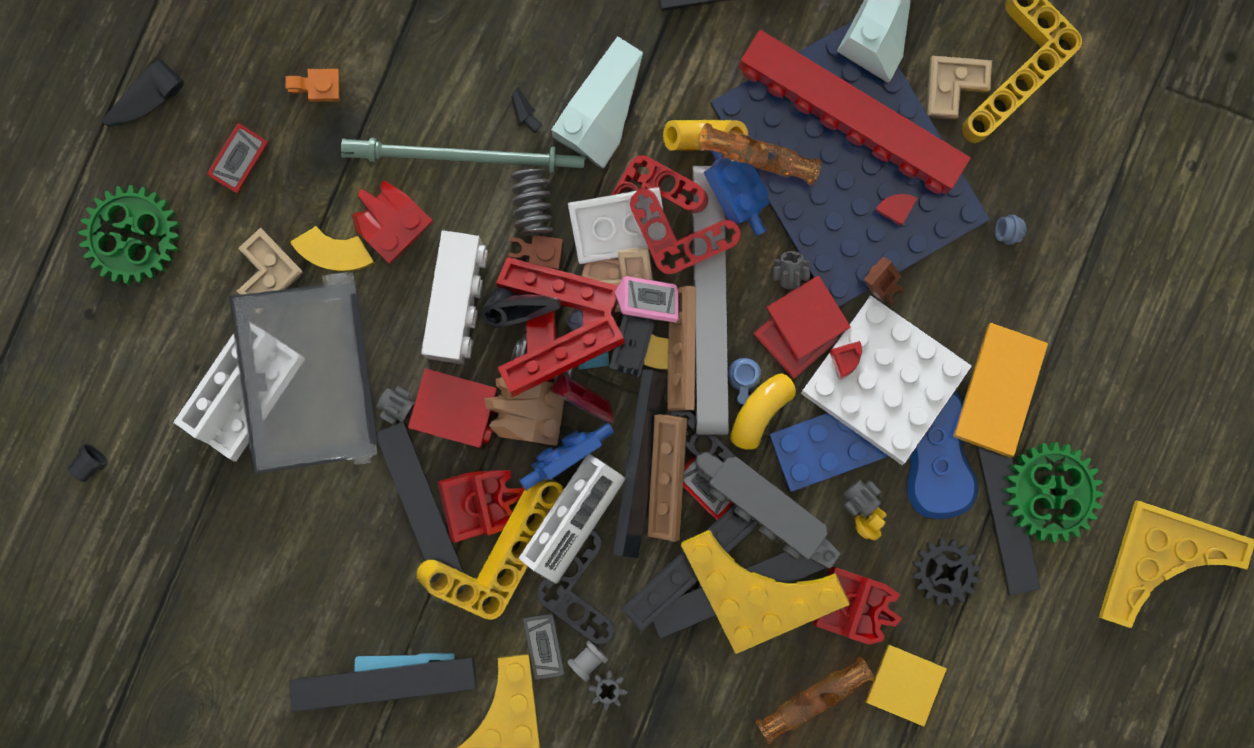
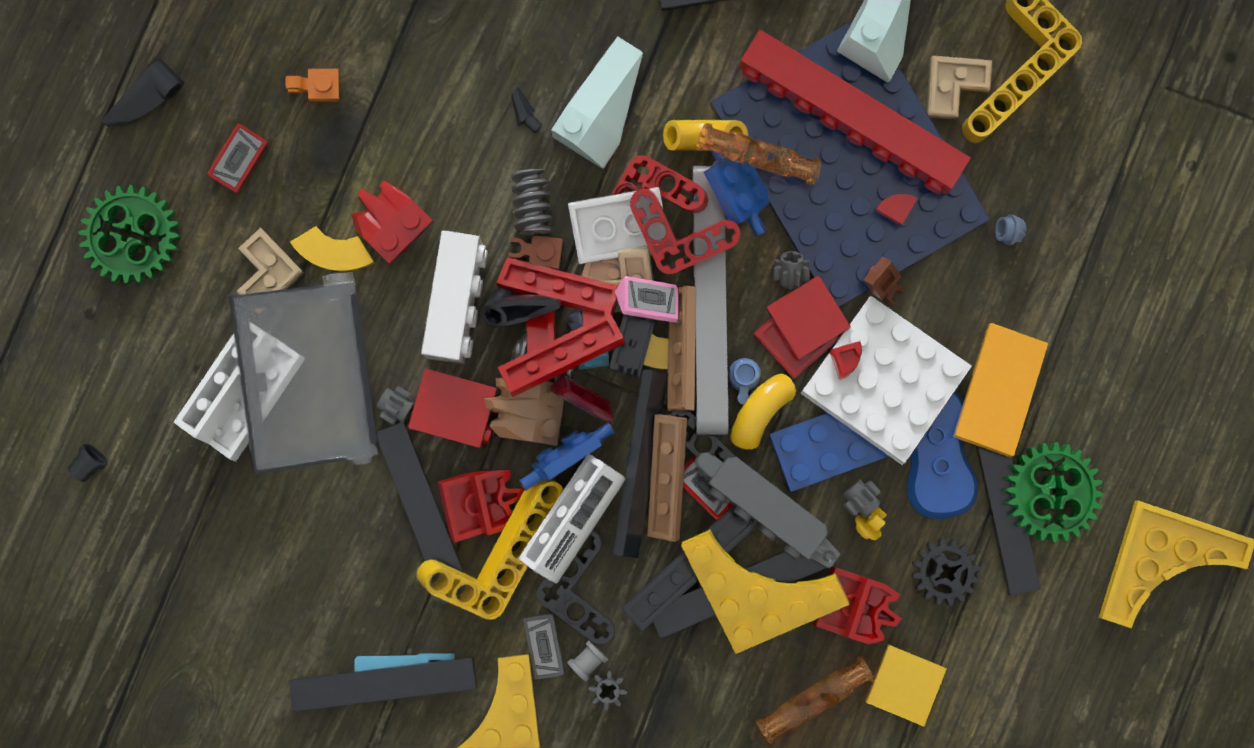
(375, 150): sand green bar -> none

